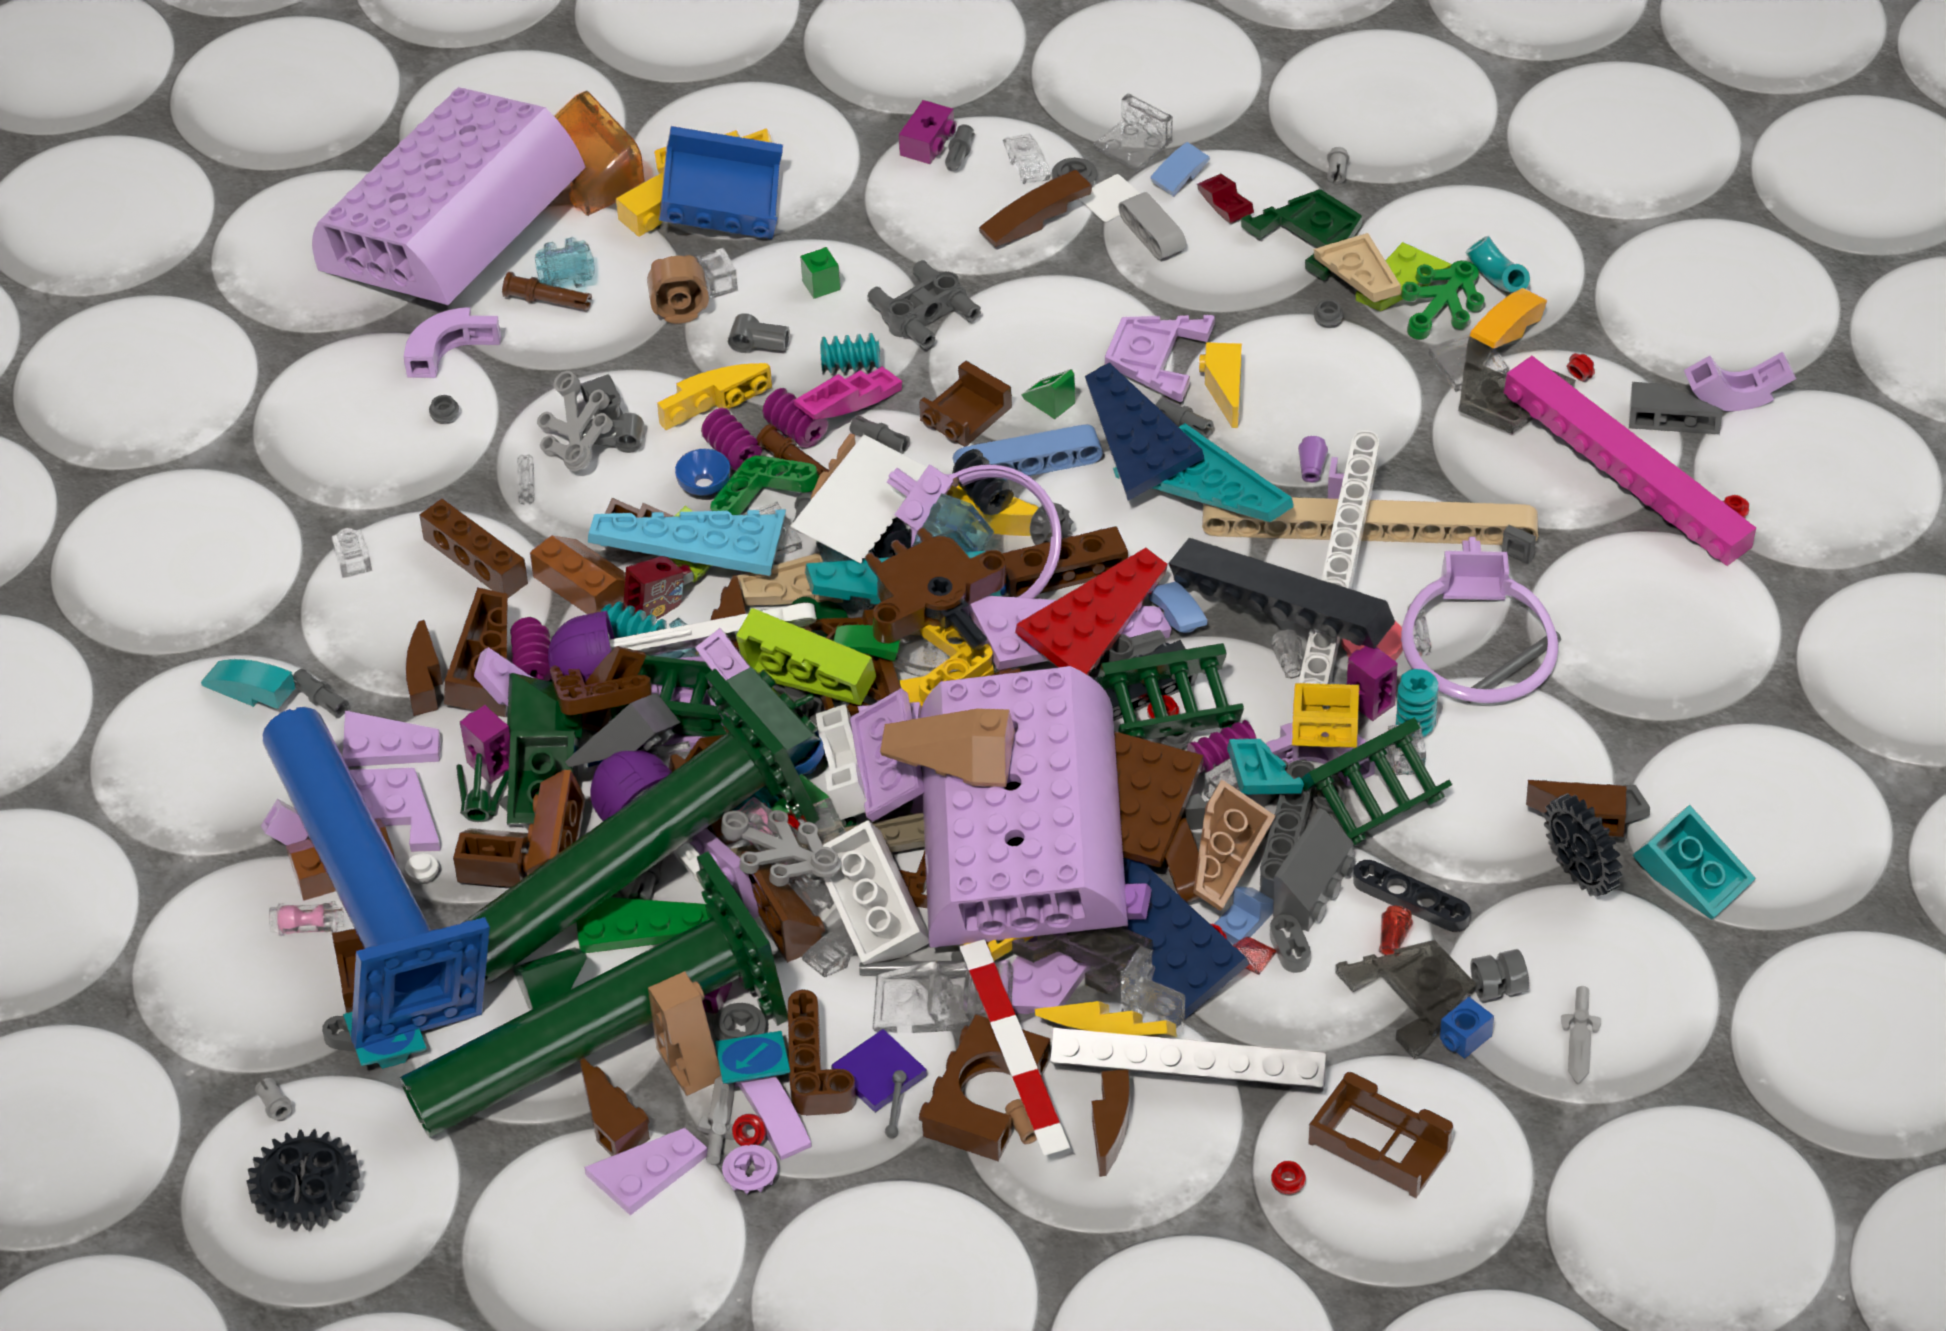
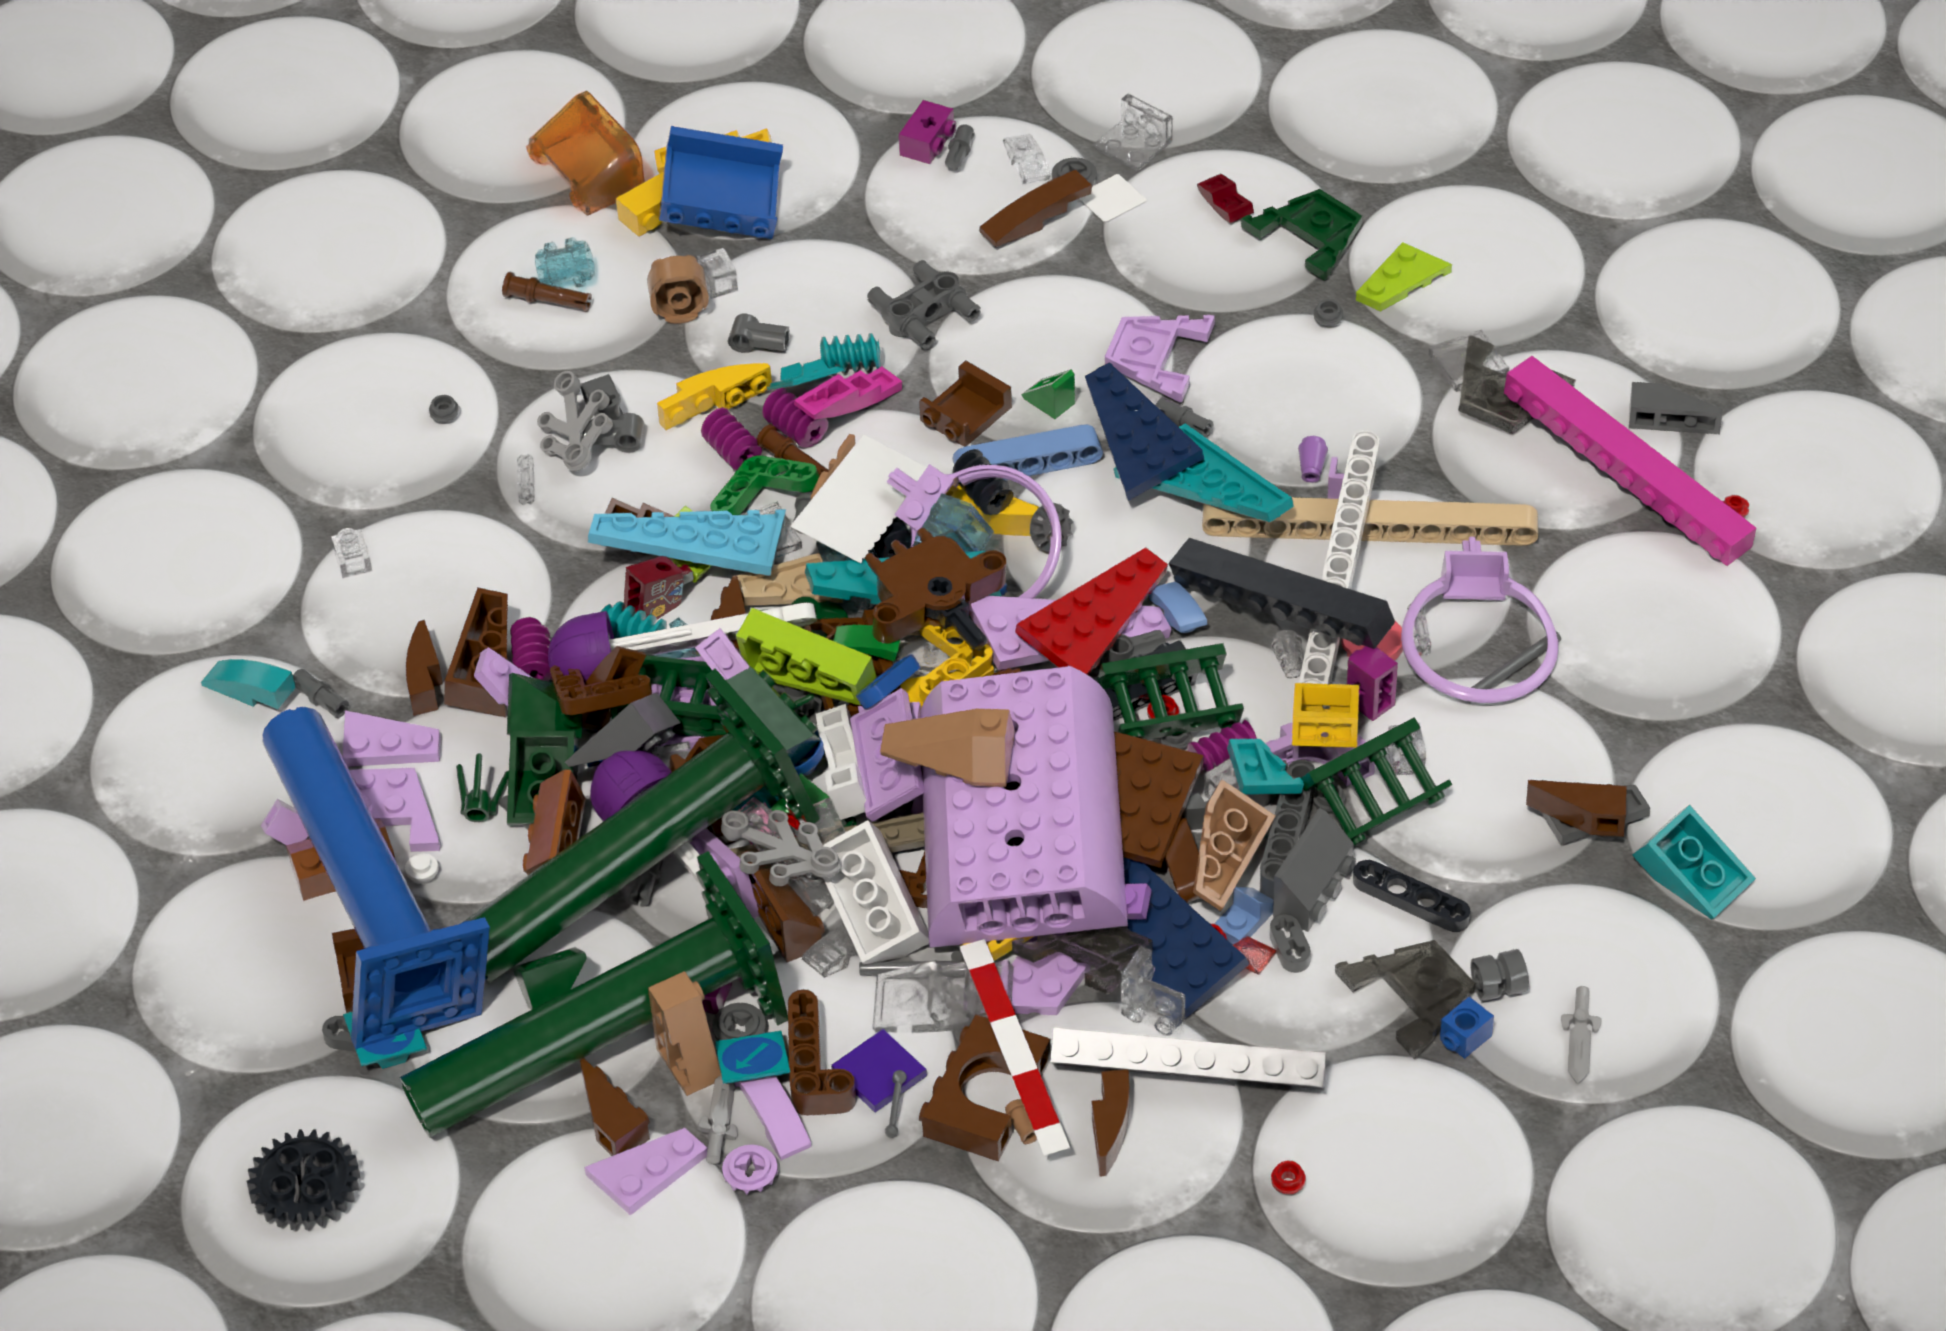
(276, 1104): light grey pin -> none
(293, 919): clear piece -> none
(443, 333): lavender arch -> none
(448, 197): lavender slope -> none
(473, 548): reddish brown brick -> none
(490, 736): magenta brick -> none
(490, 857): reddish brown slope -> none
(577, 573): dark orange slope -> none
(636, 923): green wing -> none
(702, 465): blue piece -> none
(739, 1130): red plate -> none
(796, 374): none -> teal piece
(820, 272): green brick -> none
(880, 433): dark grey pin -> none
(888, 681): none -> blue beam
(1079, 561): reddish brown brick -> none
(1097, 1018): yellow slope -> none
(1152, 225): light grey beam -> none
(1179, 167): medium blue slope -> none
(1223, 377): yellow slope -> none
(1337, 161): light grey pin -> none
(1361, 266): tan wing -> none
(1394, 928): clear red cone -> none
(1418, 699): teal piece -> none
(1428, 1130): reddish brown piece -> none
(1460, 274): green plant -> none
(1497, 266): teal cylinder -> none
(1509, 318): light orange slope -> none
(1518, 544): dark grey tile -> none
(1581, 366): red plate -> none
(1583, 844): black gear -> none
(1739, 389): lavender arch -> none

